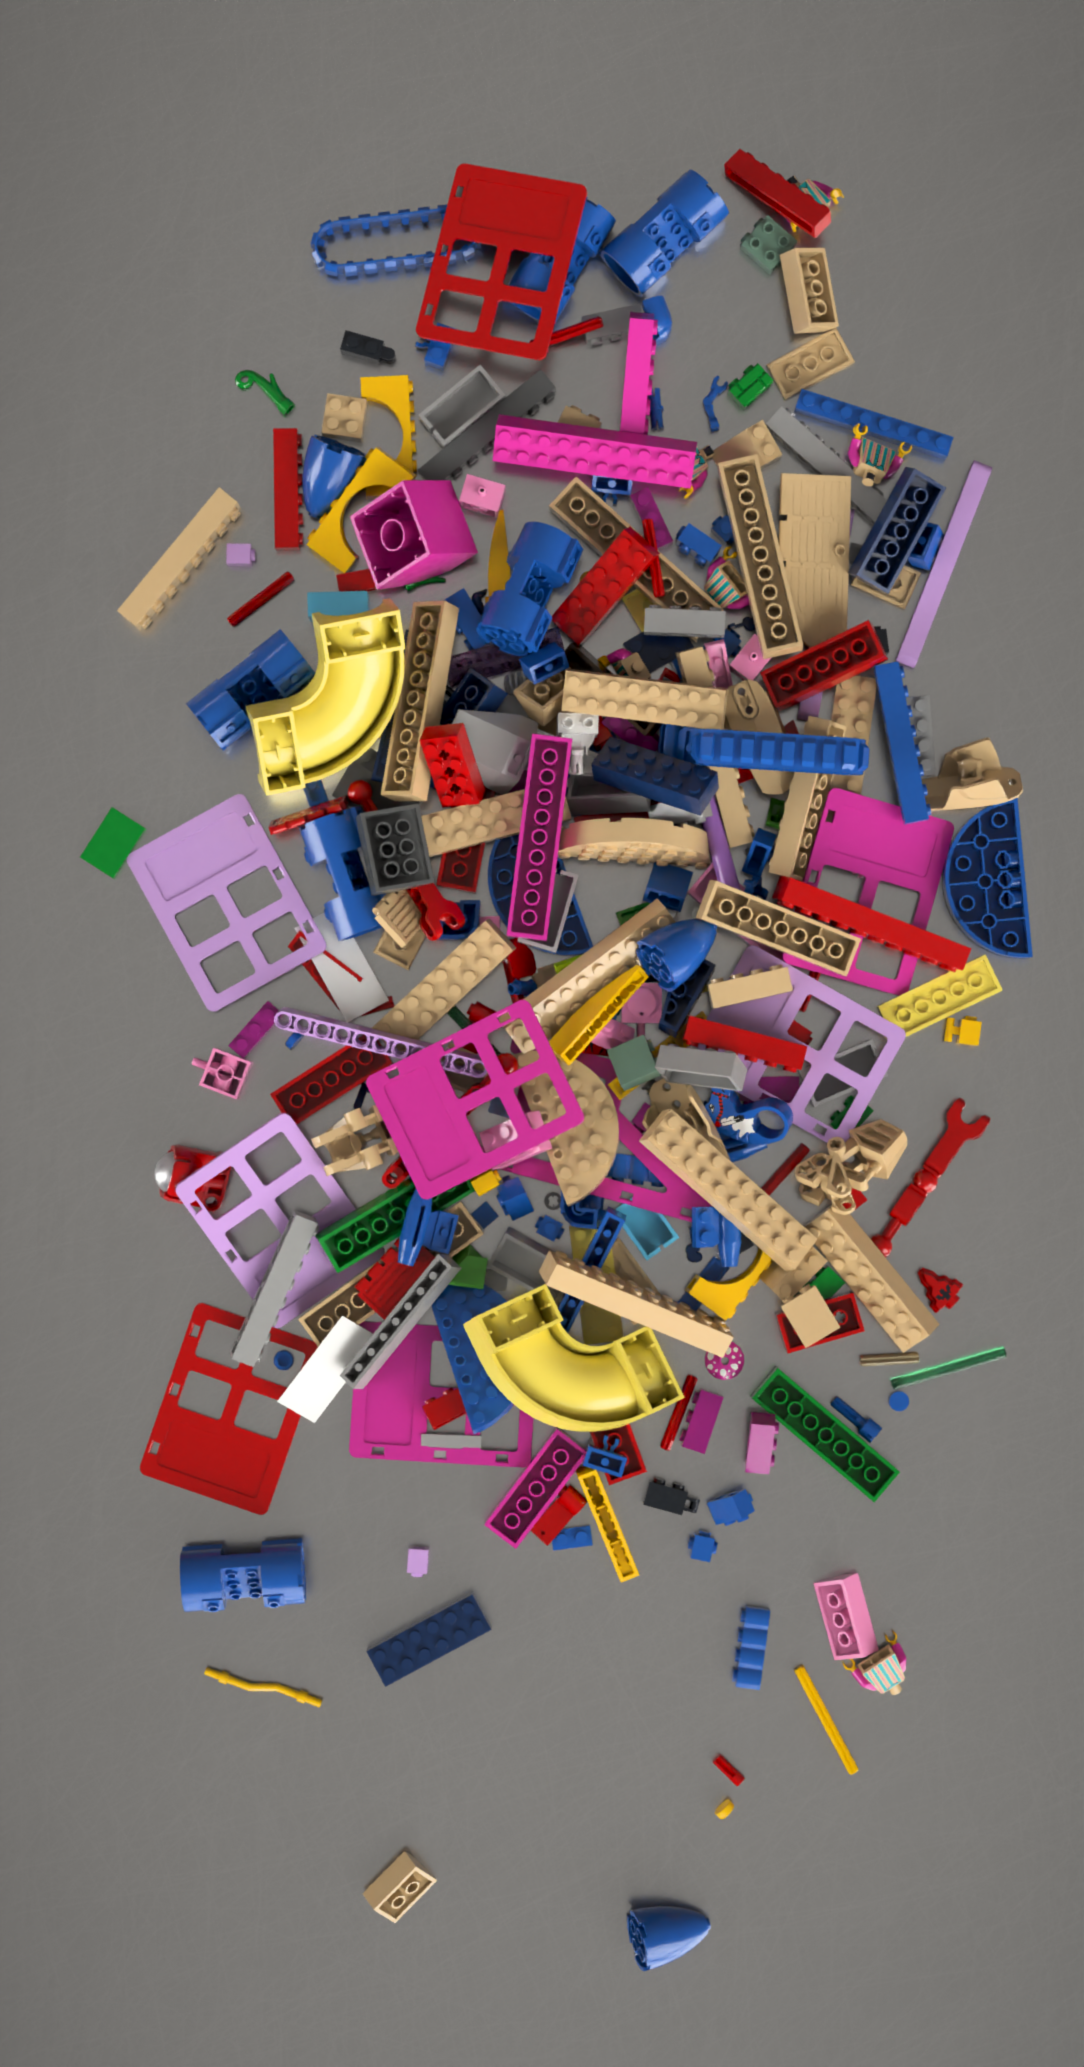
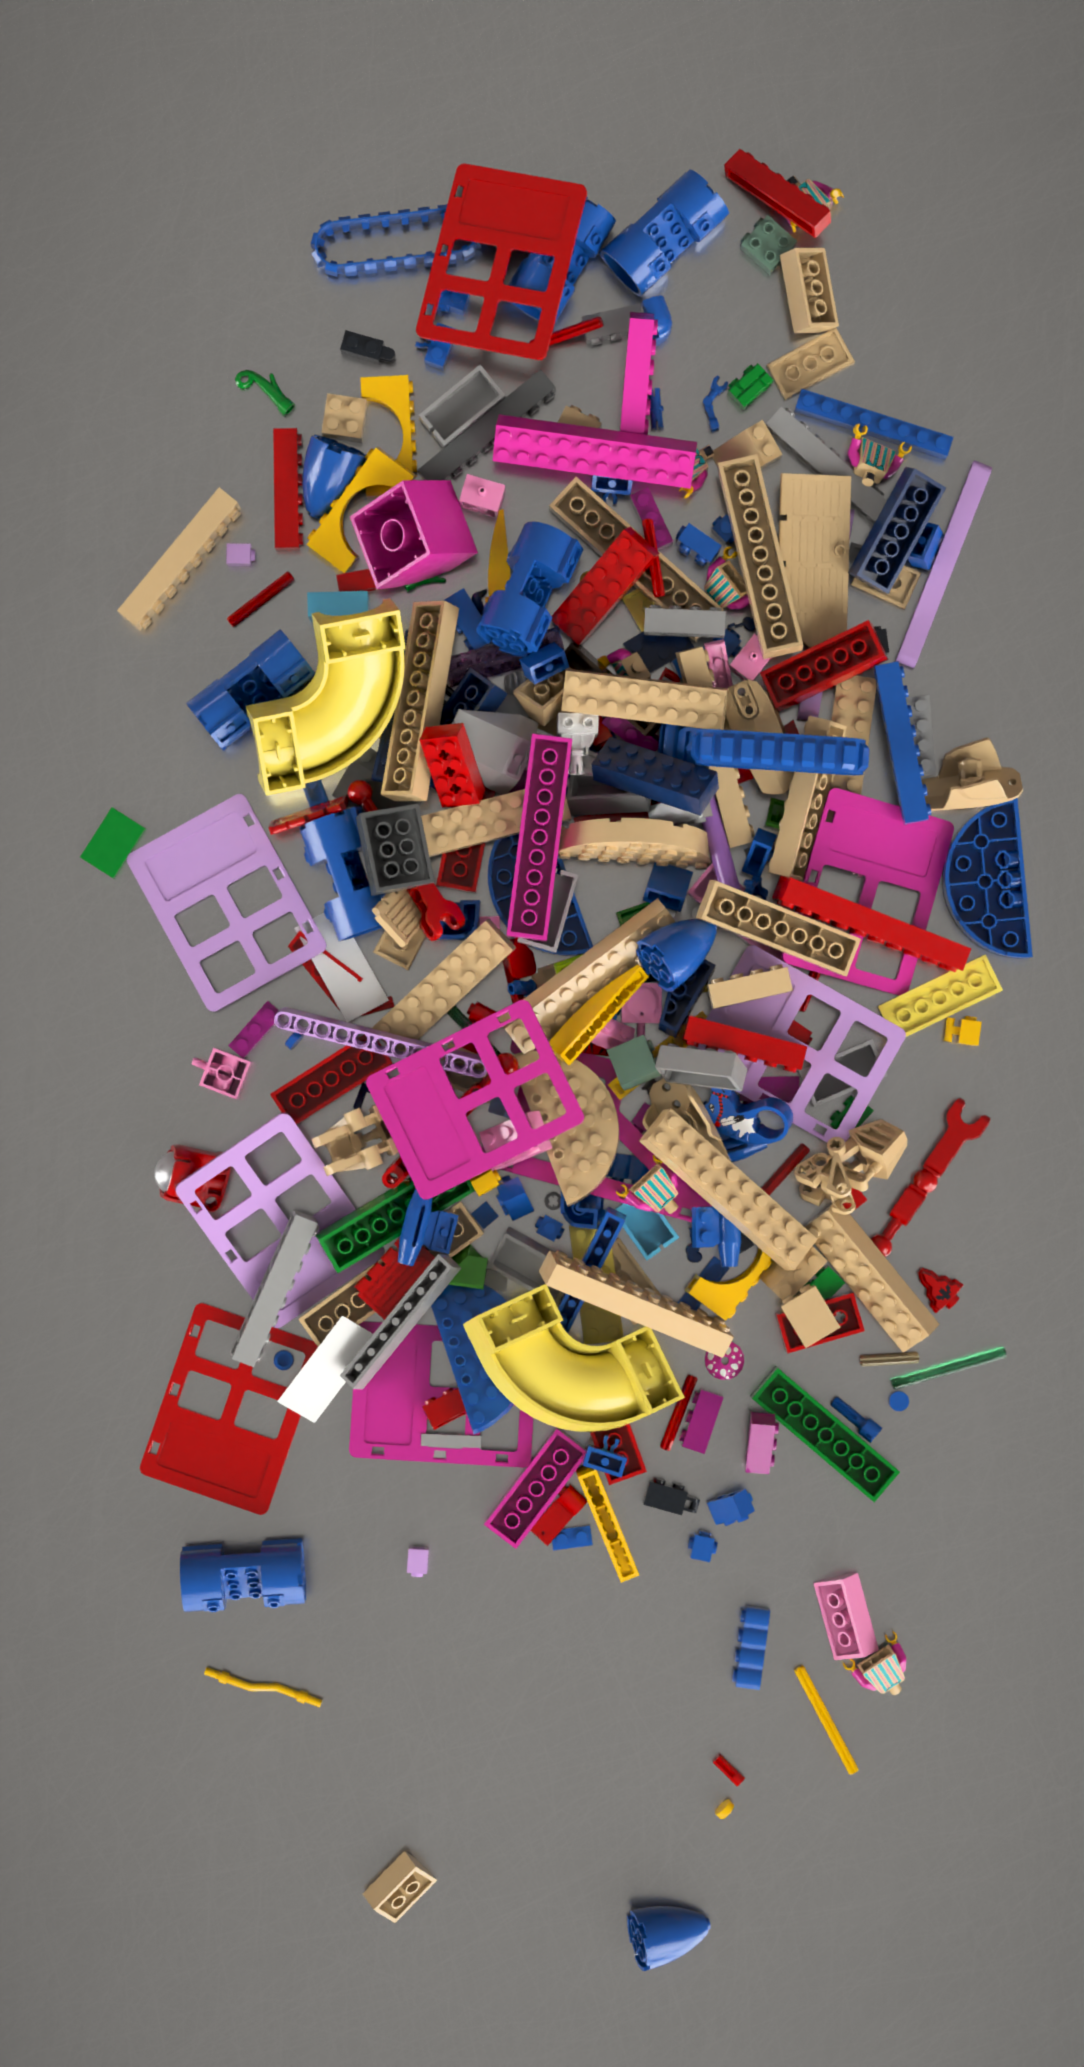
(429, 1638): dark blue brick -> none
(453, 302): none -> blue brick
(654, 1190): none -> torso

